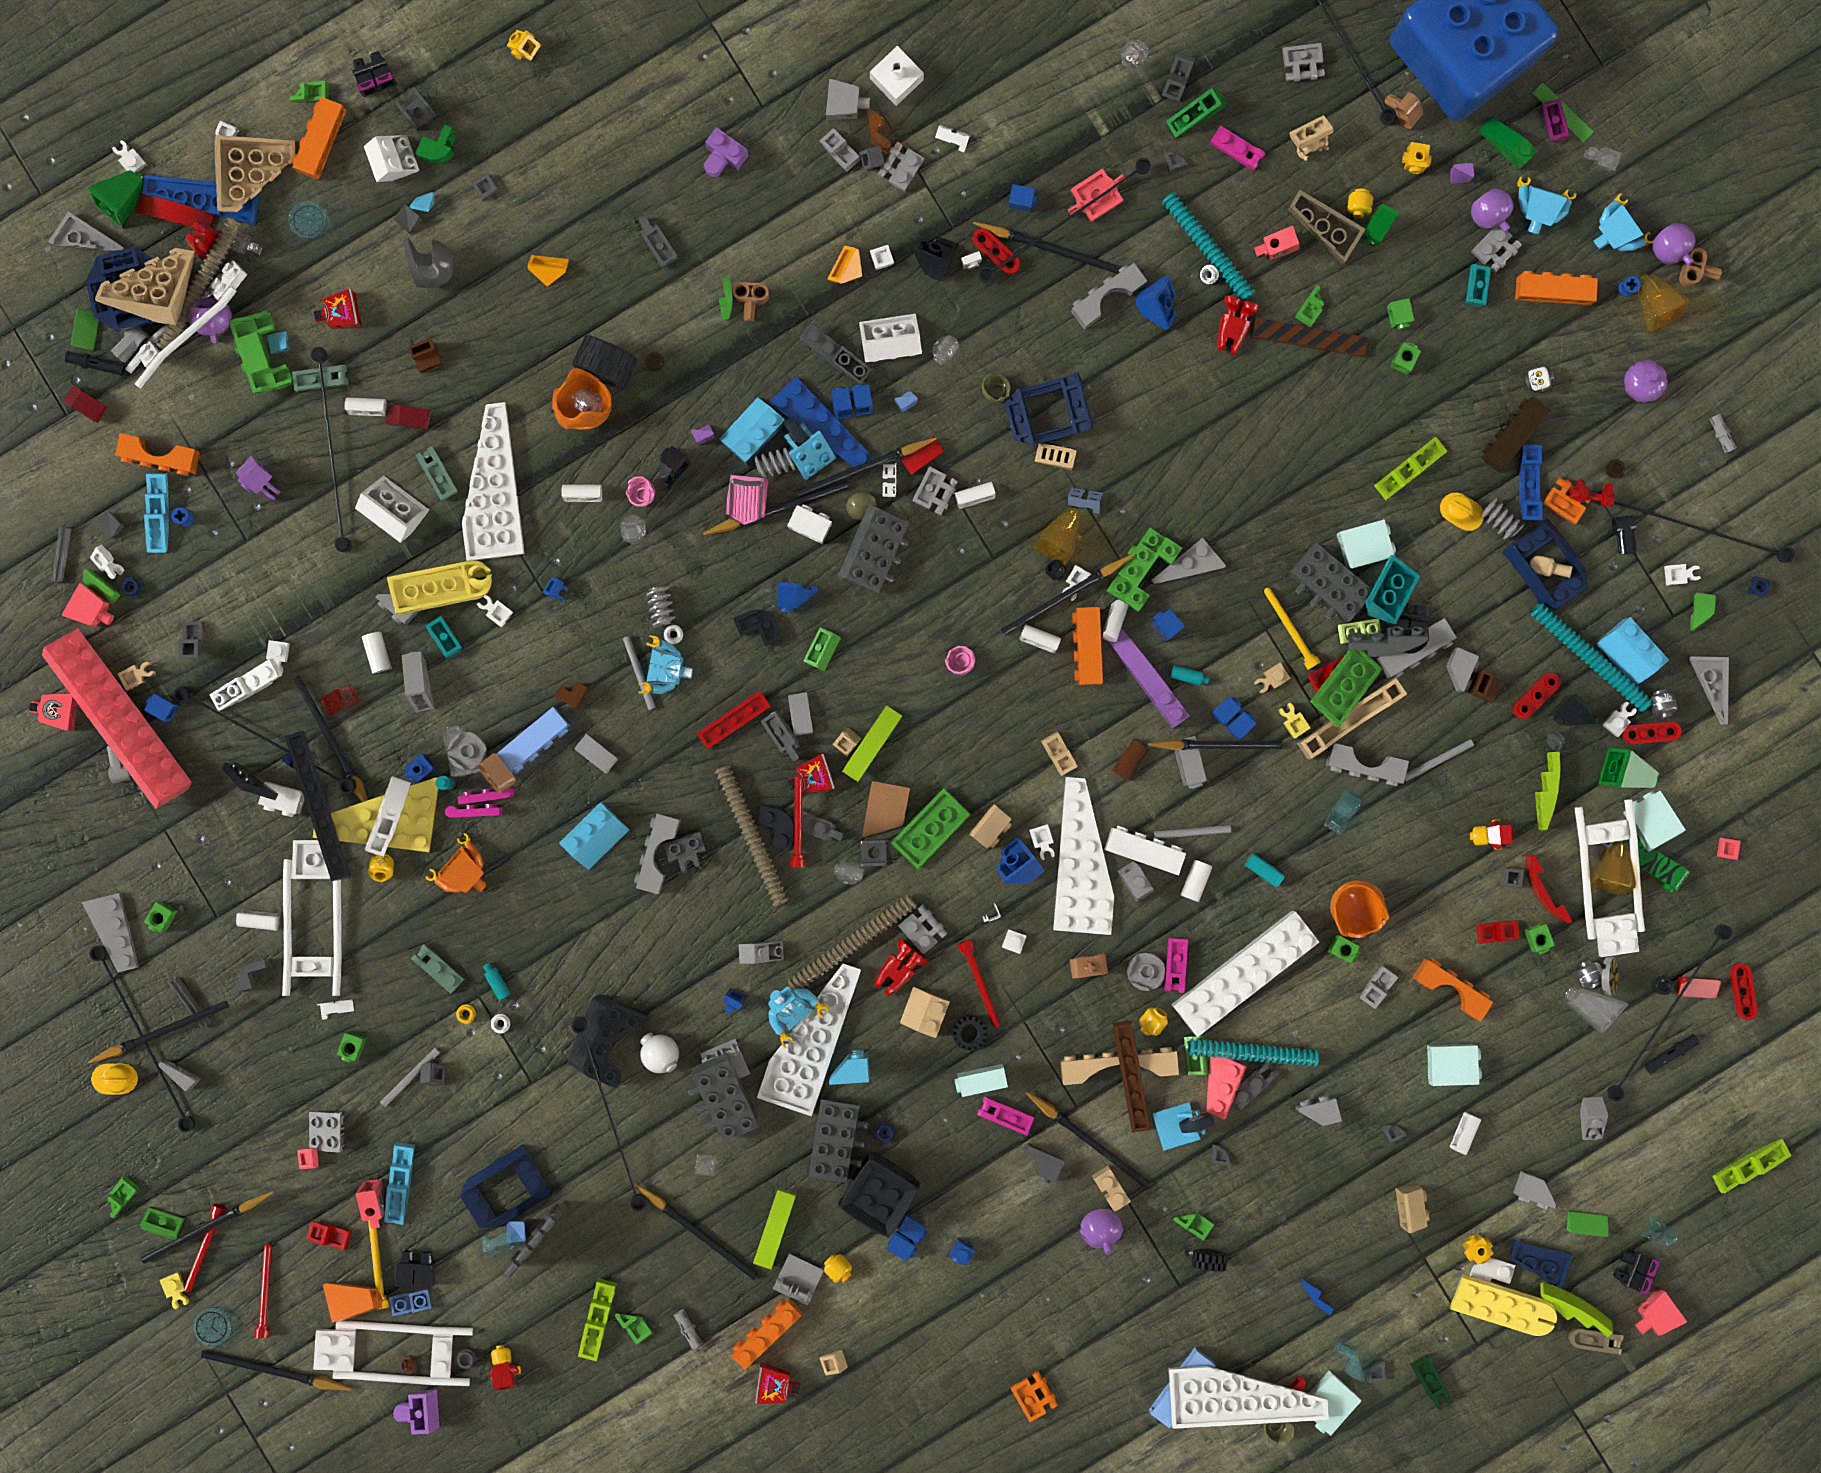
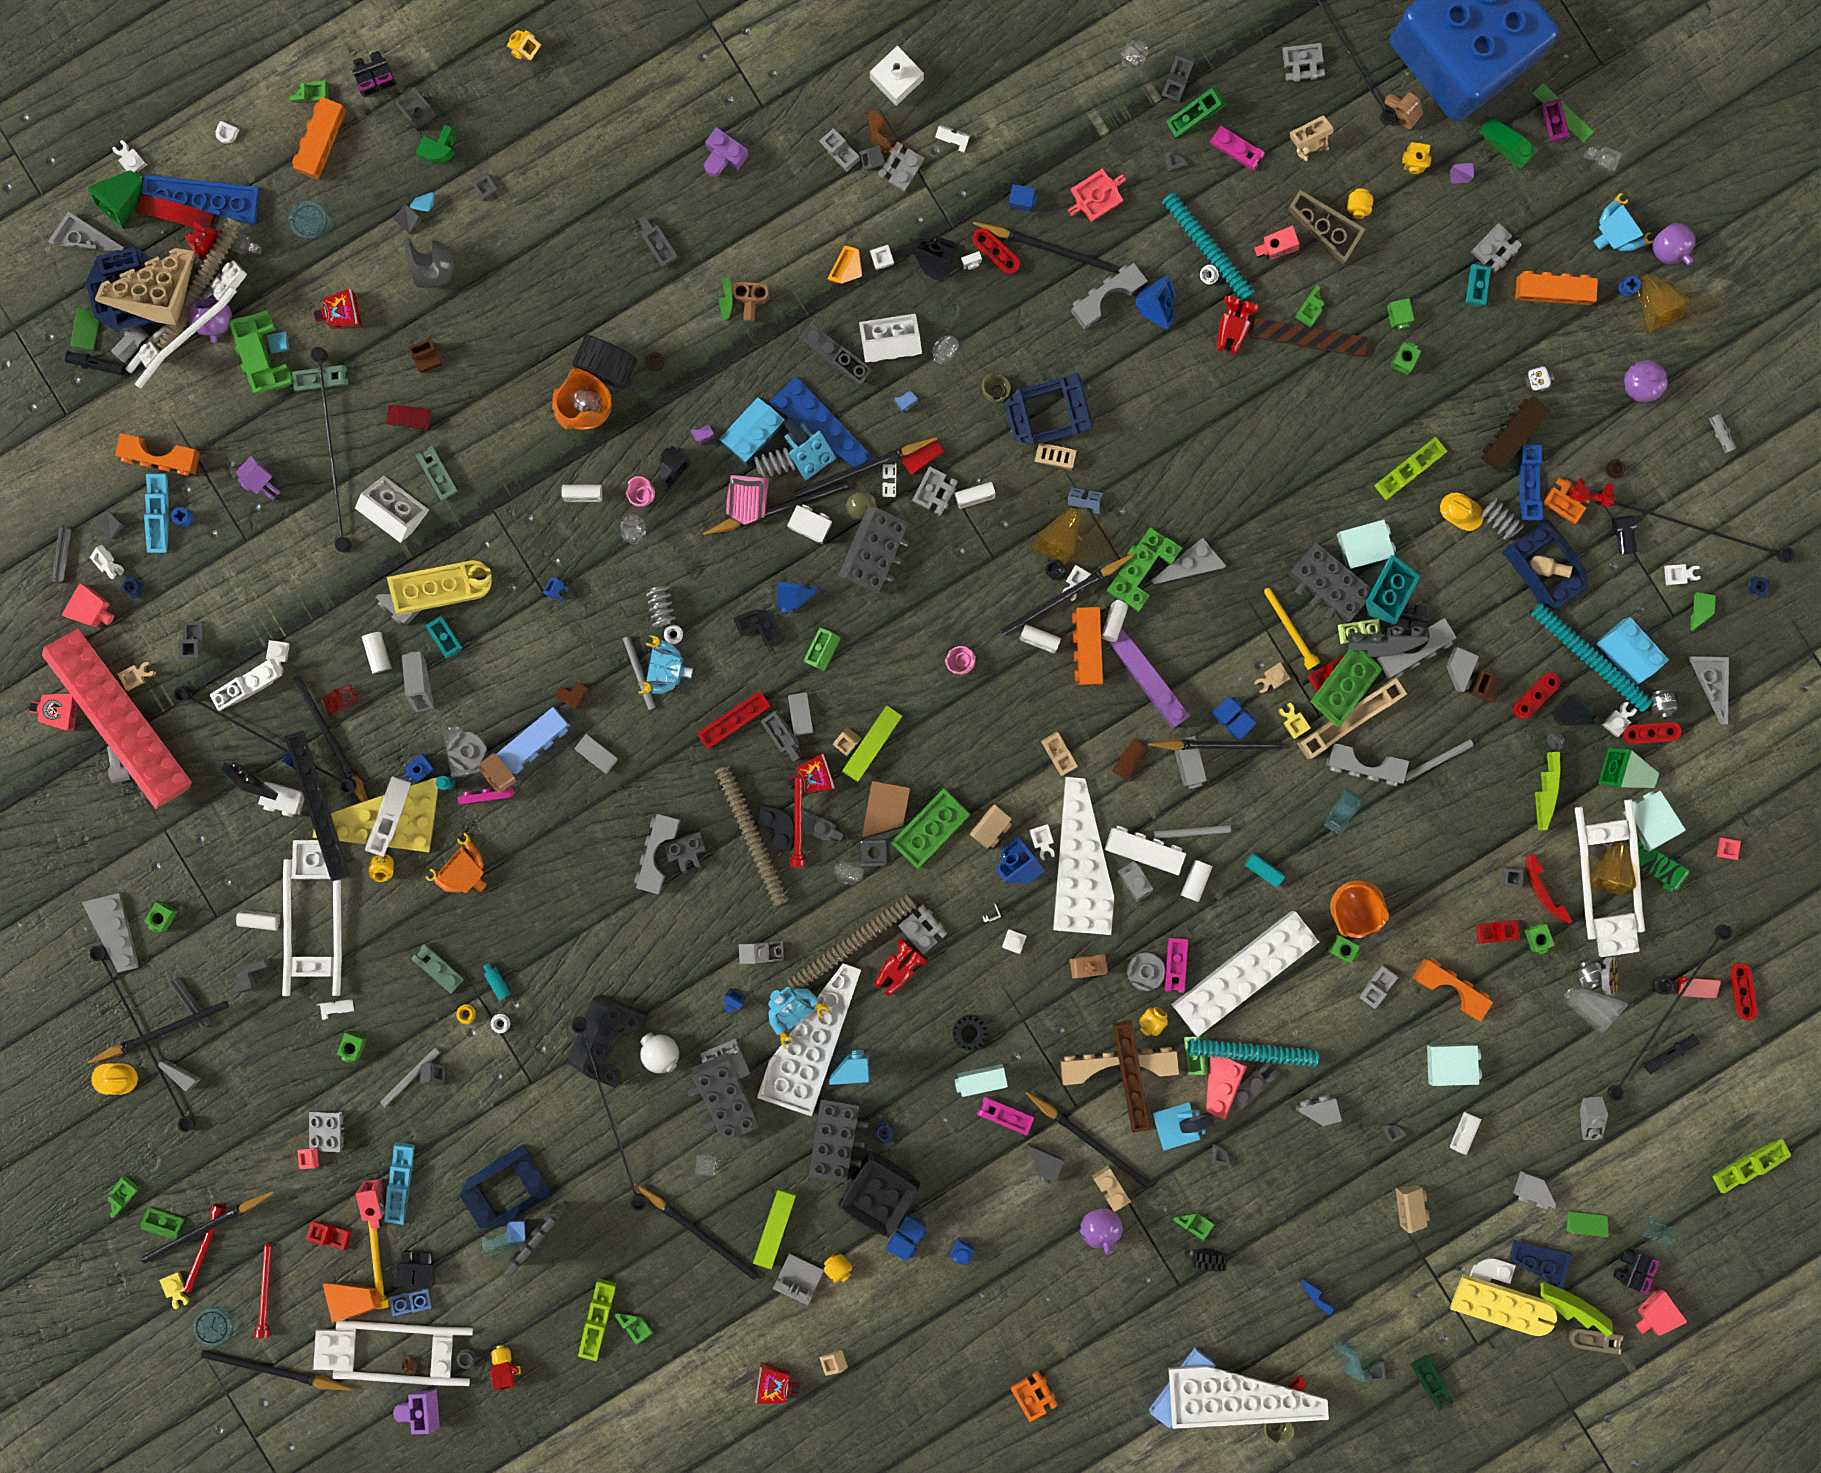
(85, 404): dark red slope -> none
(100, 586): bright green slope -> none
(161, 707): blue brick -> none
(246, 166): tan slope -> none
(366, 406): white brick -> none
(391, 157): white slope -> none
(472, 811): dark pink plate -> none
(492, 506): white wing -> none
(496, 612): white plate -> none
(547, 268): light orange slope -> none
(594, 836): medium azure slope -> none
(688, 1329): light grey pin -> none
(766, 1333): orange brick -> none
(844, 101): light grey torso -> none
(861, 398): blue piece -> none
(924, 1012): tan slope -> none
(966, 948): red piece -> none
(1142, 167): black piece -> none
(1167, 624): blue piece -> none
(1188, 675): teal cylinder -> none
(1340, 1402): light aqua brick -> none
(1379, 225): green slope -> none
(1472, 1246): yellow brick -> none
(1492, 209): medium lavender piece -> none
(1495, 834): red piece -> none
(1542, 205): medium azure torso -> none
(1698, 269): medium nougat beam -> none

